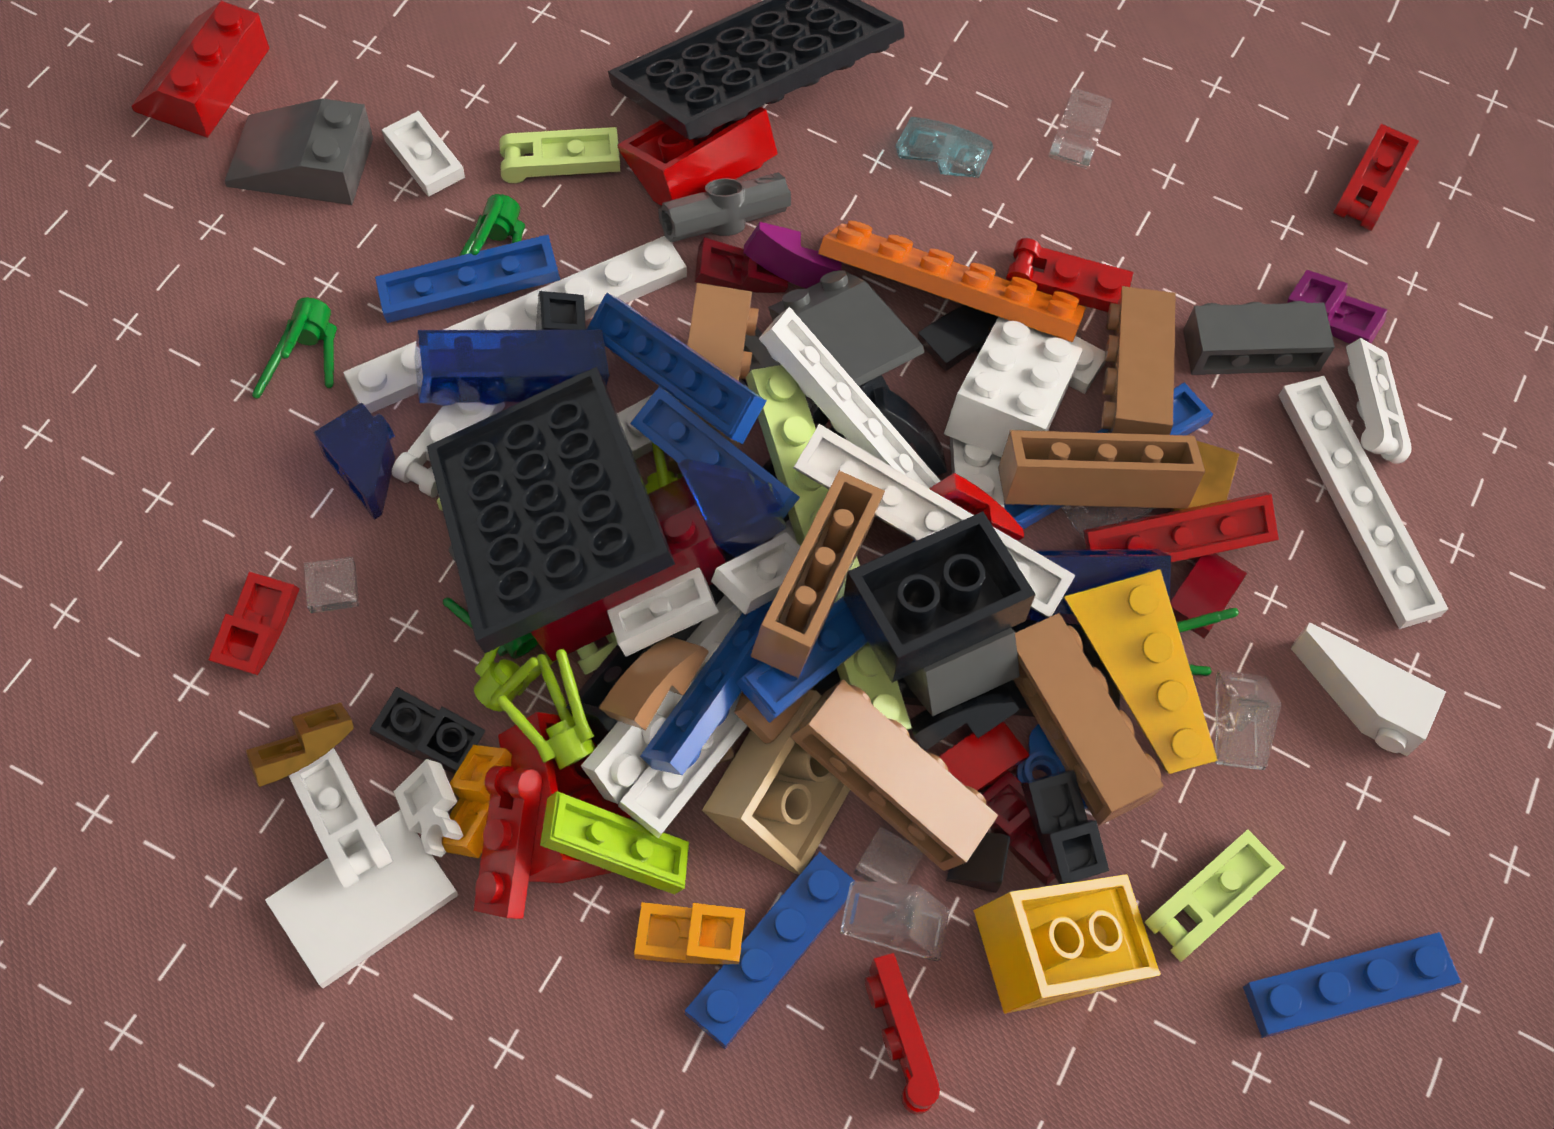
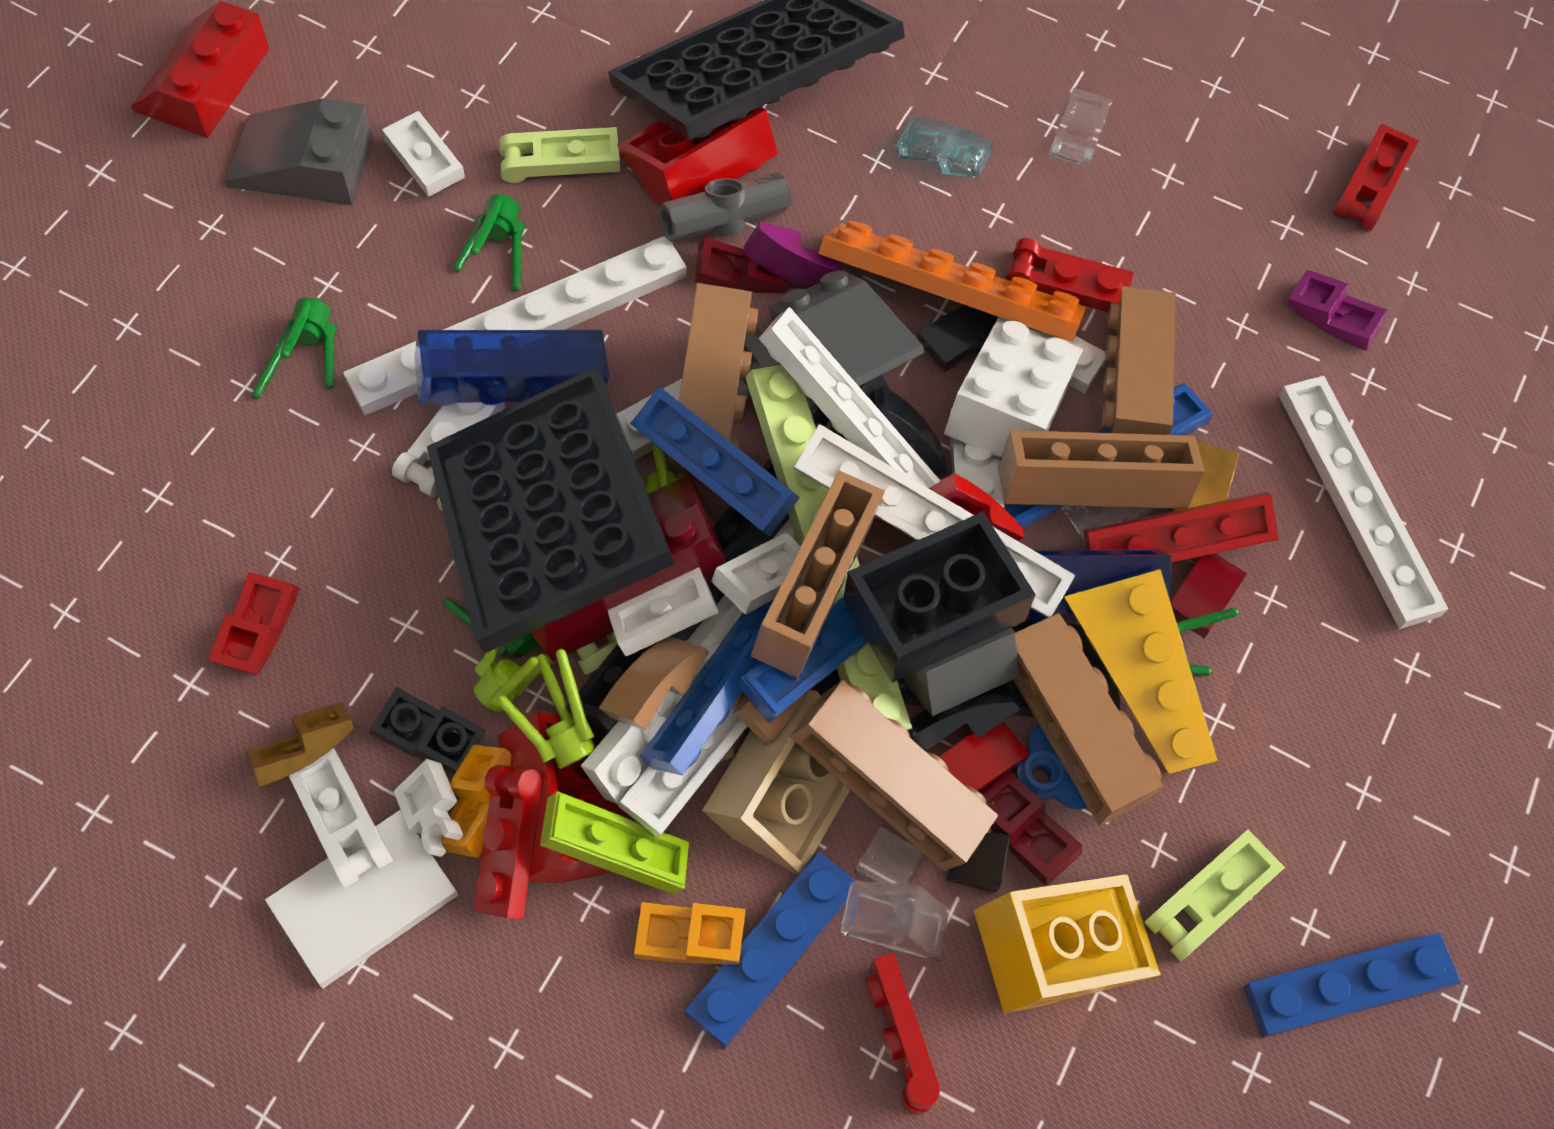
(331, 585): clear tile -> none
(360, 454): clear blue slope -> none
(467, 278): blue plate -> none
(560, 311): black slope -> none
(678, 368): blue tile -> none
(734, 505): clear blue slope -> none
(1061, 824): black slope -> none
(1245, 719): clear slope -> none
(1258, 338): dark grey brick -> none
(1373, 693): white slope -> none
(1378, 402): white plate -> none

